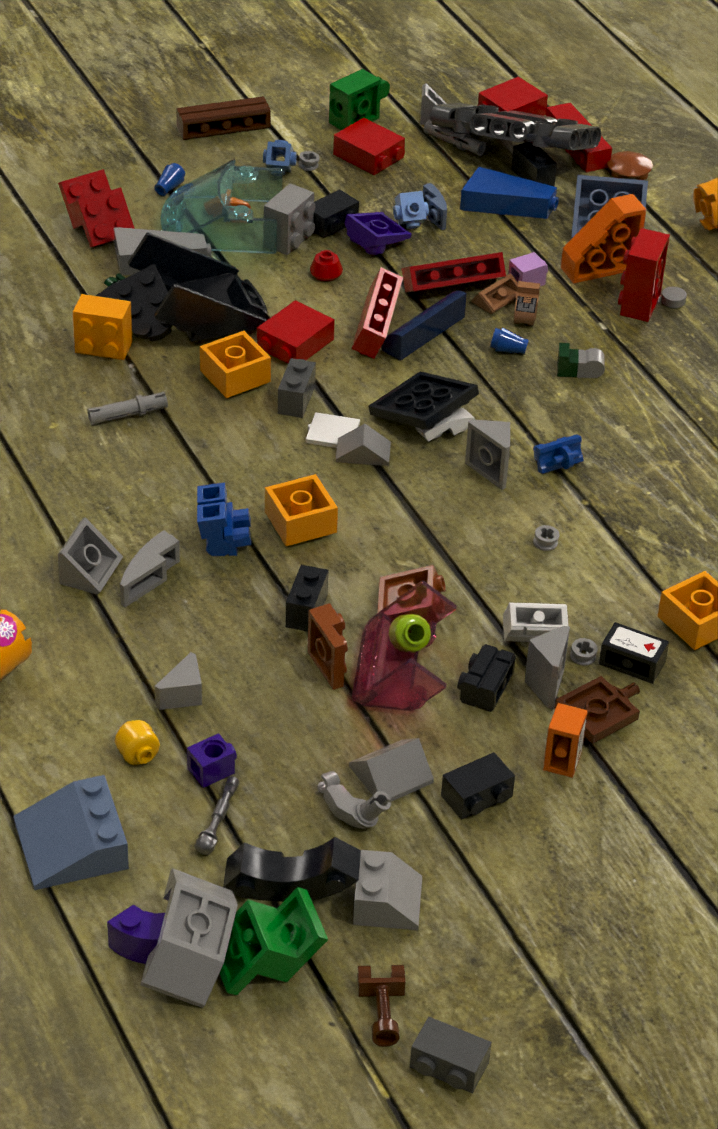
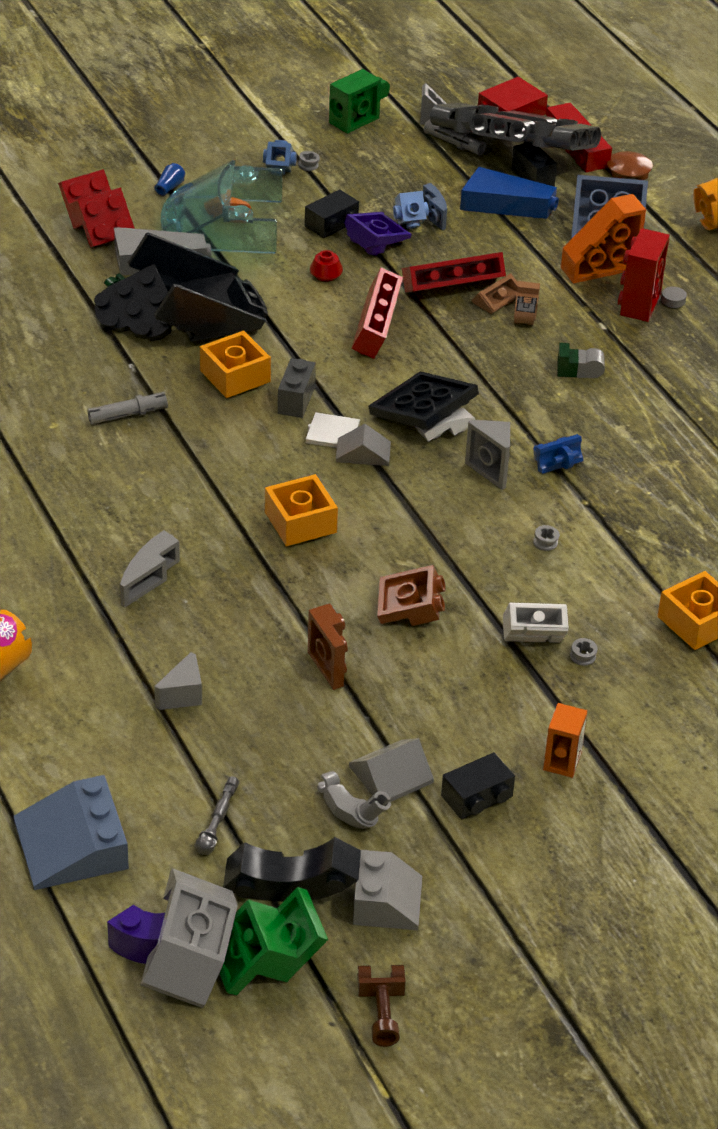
(87, 559): light grey slope -> none
(102, 327): light orange brick -> none
(137, 740): yellow head -> none
(211, 760): dark purple brick -> none
(220, 523): blue hips -> none
(223, 117): reddish brown brick -> none
(294, 216): light grey brick -> none
(295, 332): red brick -> none
(307, 592): black brick -> none
(369, 146): red brick -> none
(394, 677): clear pink windscreen -> none
(409, 633): lime head -> none
(425, 326): dark blue brick -> none
(450, 1055): dark grey brick -> none
(486, 677): black brick -> none
(507, 341): blue cone -> none
(529, 269): lavender brick -> none
(547, 664): light grey slope -> none
(606, 706): reddish brown plate -> none
(633, 652): black brick -> none

